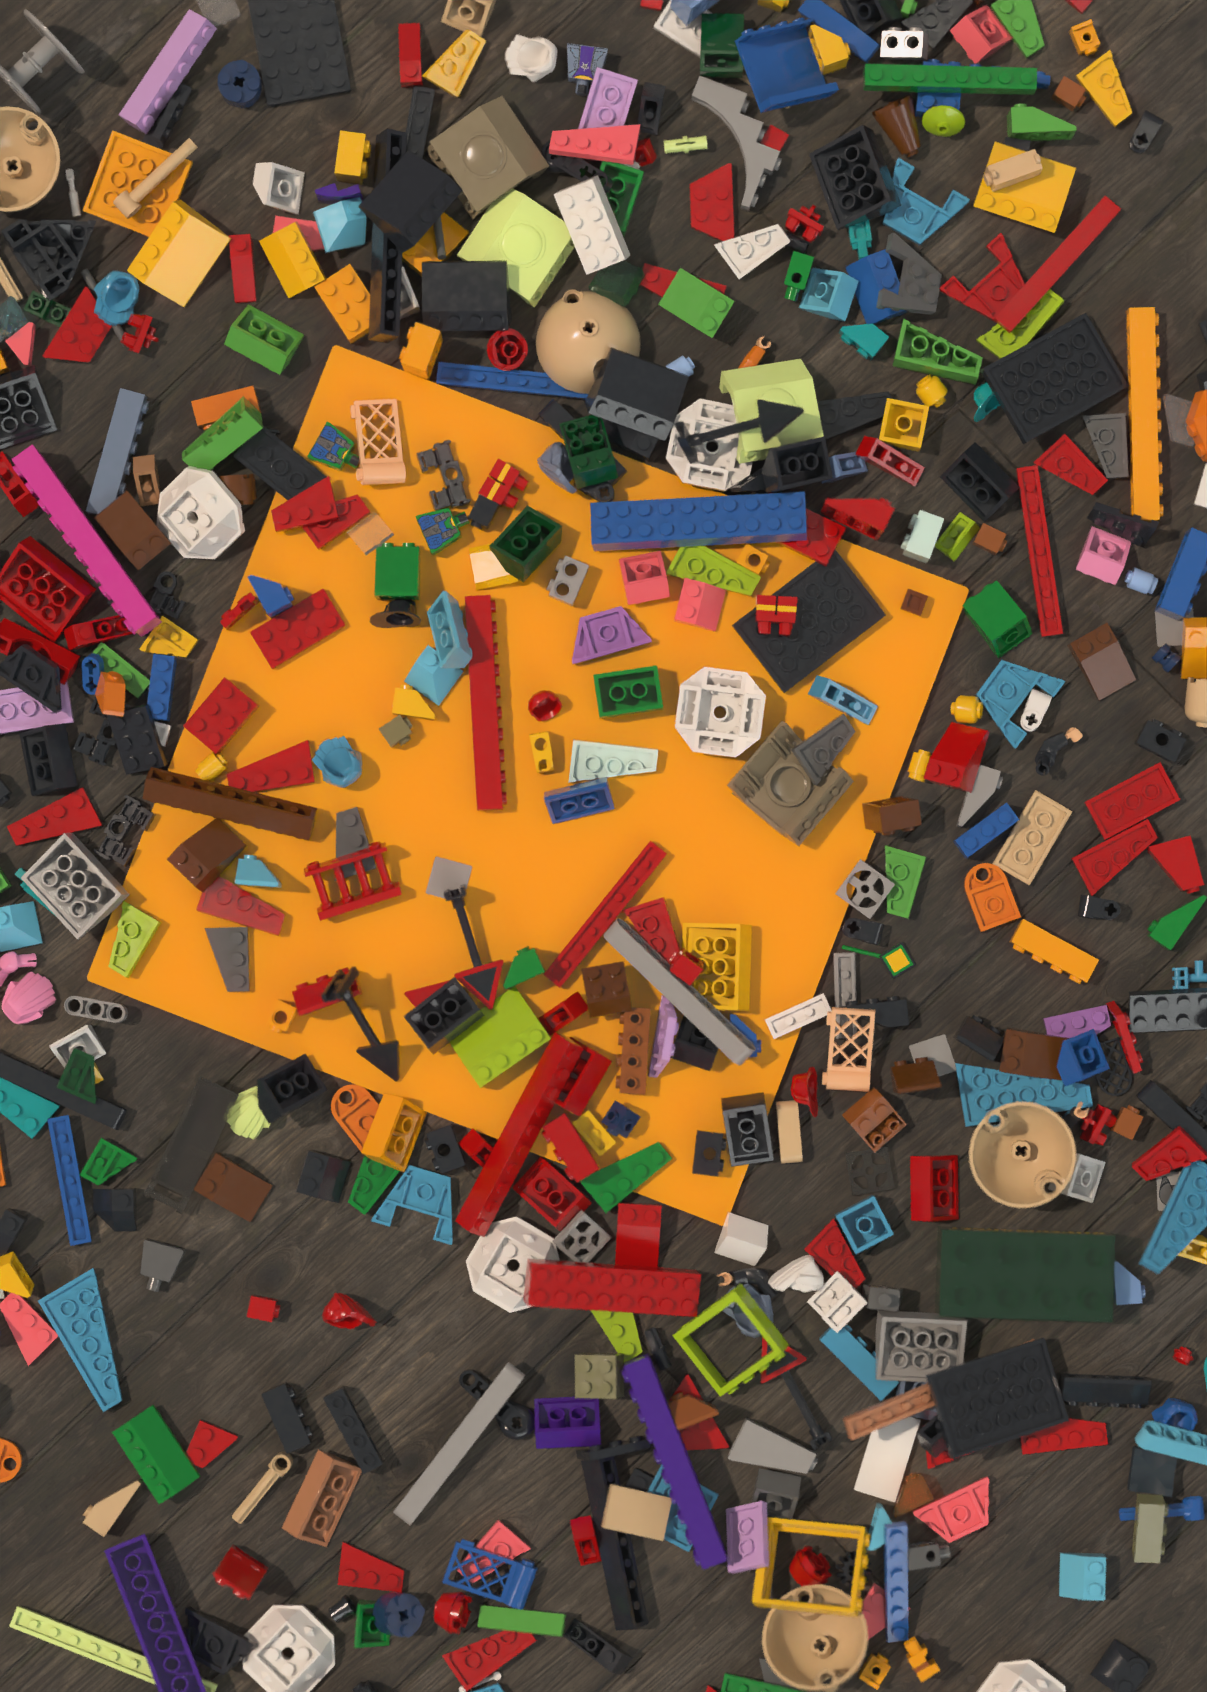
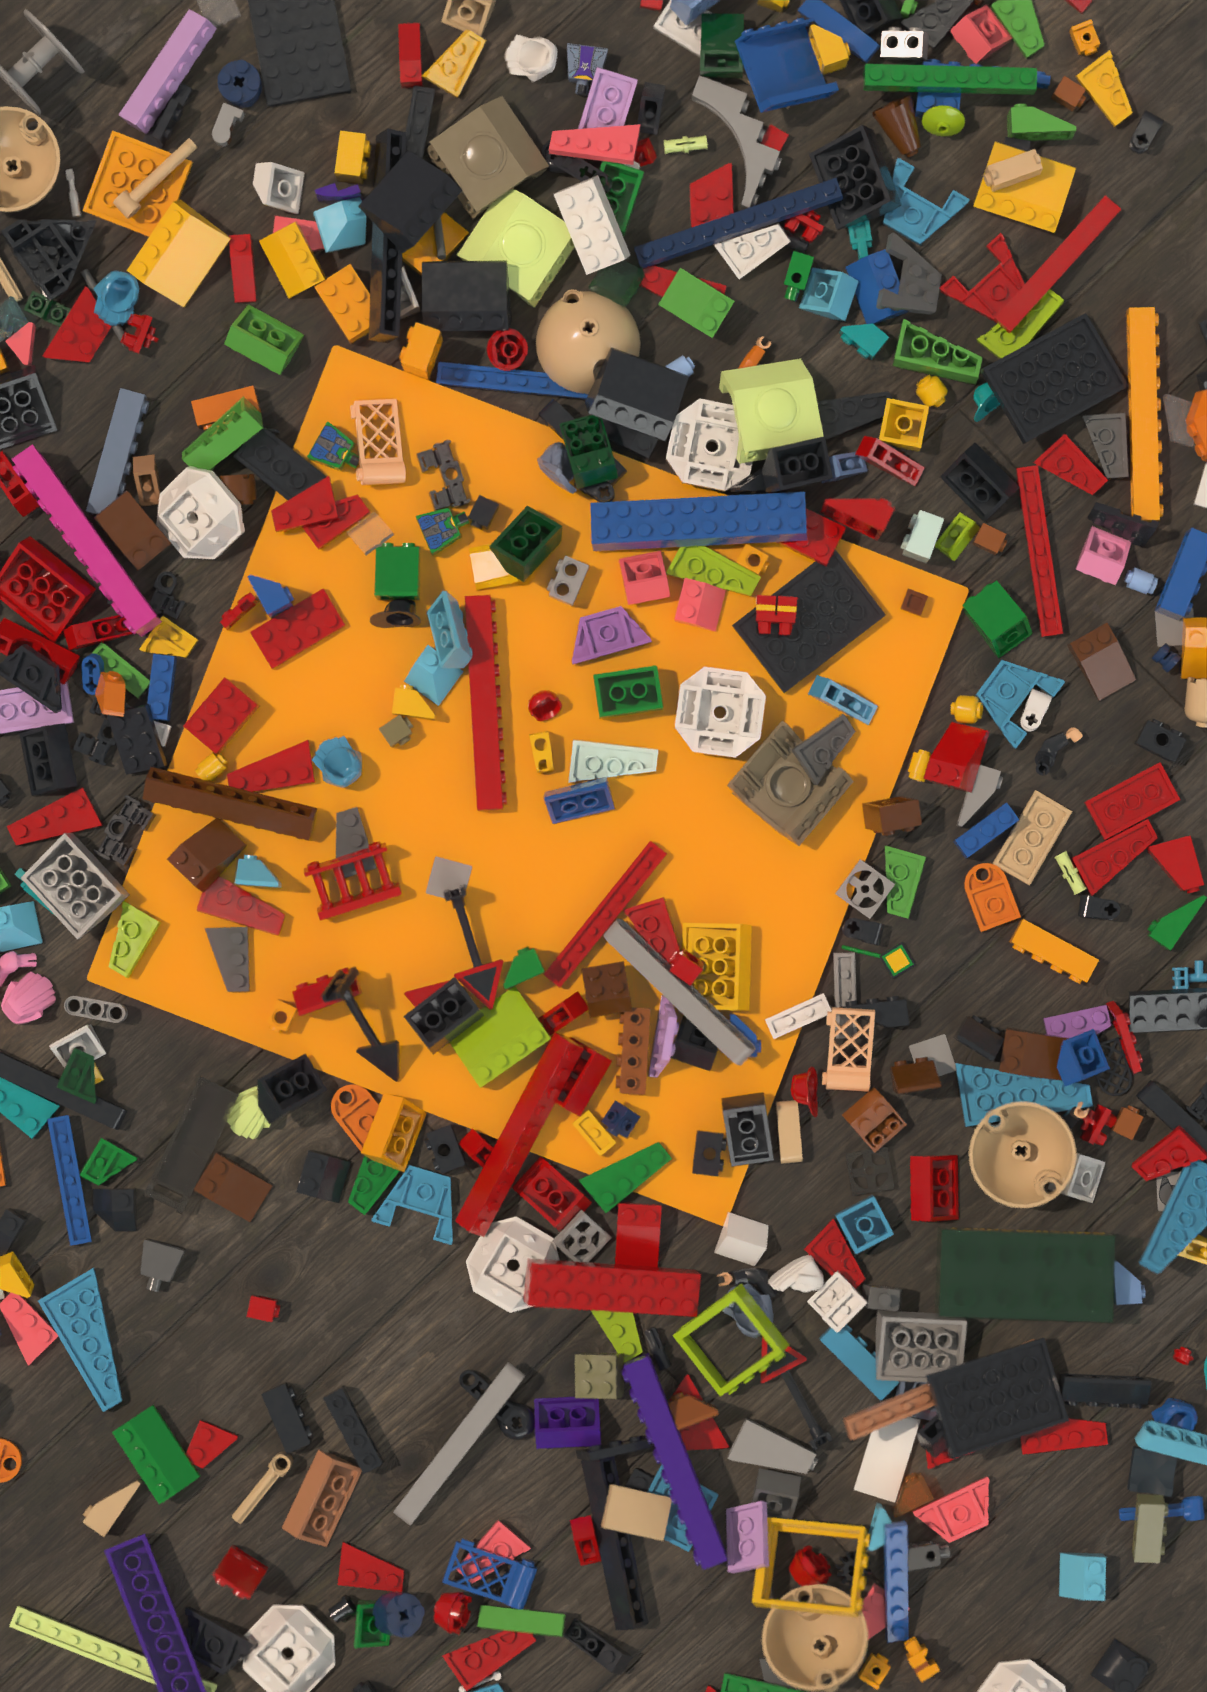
(224, 124): none -> light grey leg
(346, 1312): red hair -> none
(509, 478): red hips -> none
(569, 1148): red brick -> none
(738, 223): none -> dark blue plate
(772, 420): black piece -> none
(1070, 872): none -> yellowish green pin

